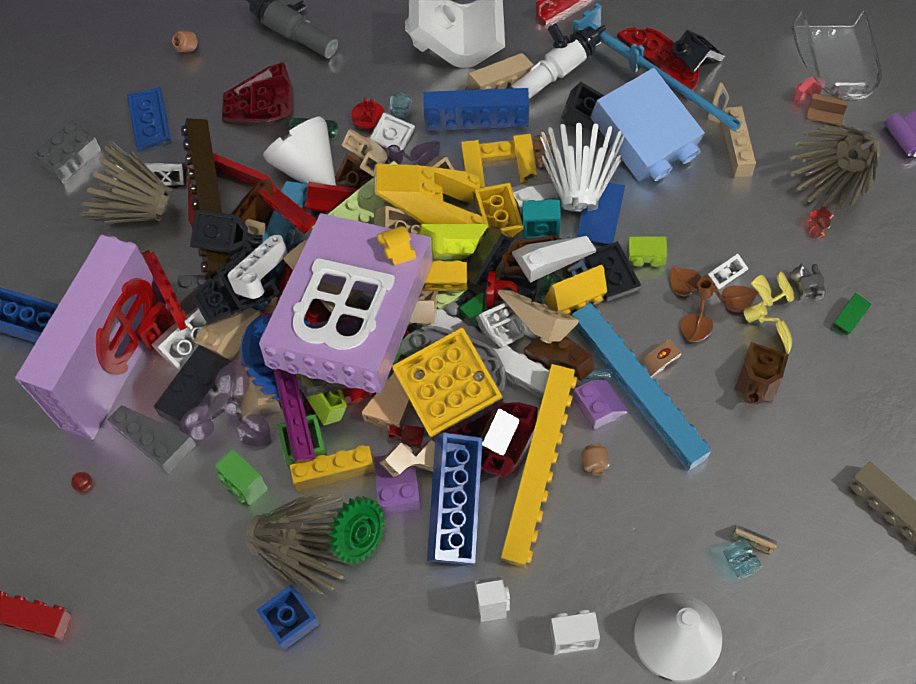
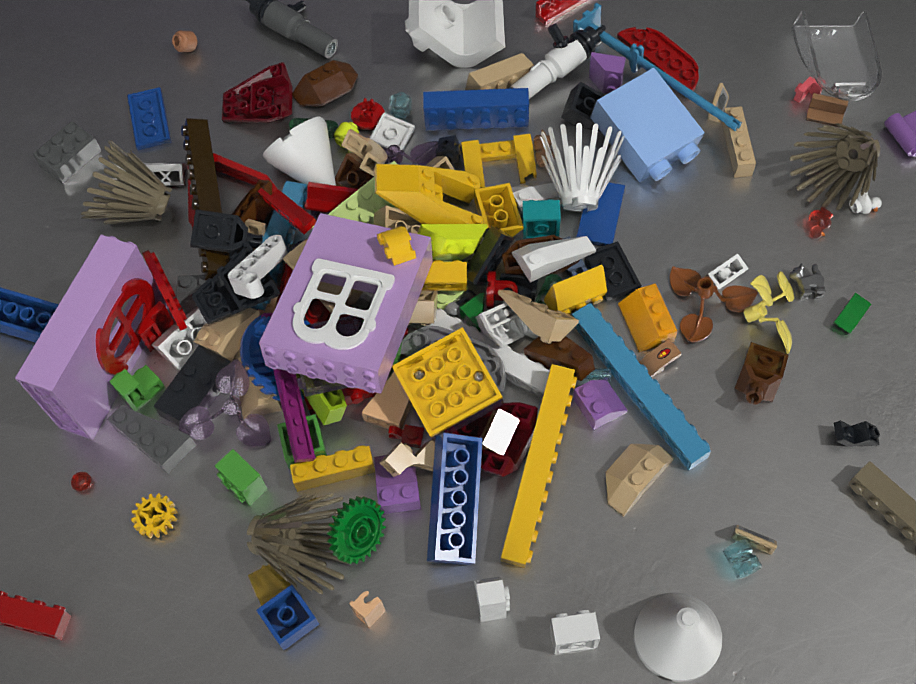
(137, 389): none -> bright green brick
(158, 522): none -> yellow gear
(267, 583): none -> clear yellow piece
(325, 84): none -> reddish brown wedge
(342, 130): none -> neon yellow head
(368, 612): none -> light nougat hinge
(450, 148): none -> black brick
(595, 459): medium nougat head -> none
(606, 71): none -> medium lavender slope
(634, 474): none -> tan wedge
(647, 250): lime brick -> none
(647, 318): none -> light orange slope
(693, 49): black plate -> none
(856, 435): none -> black slope
(864, 204): none -> white animal

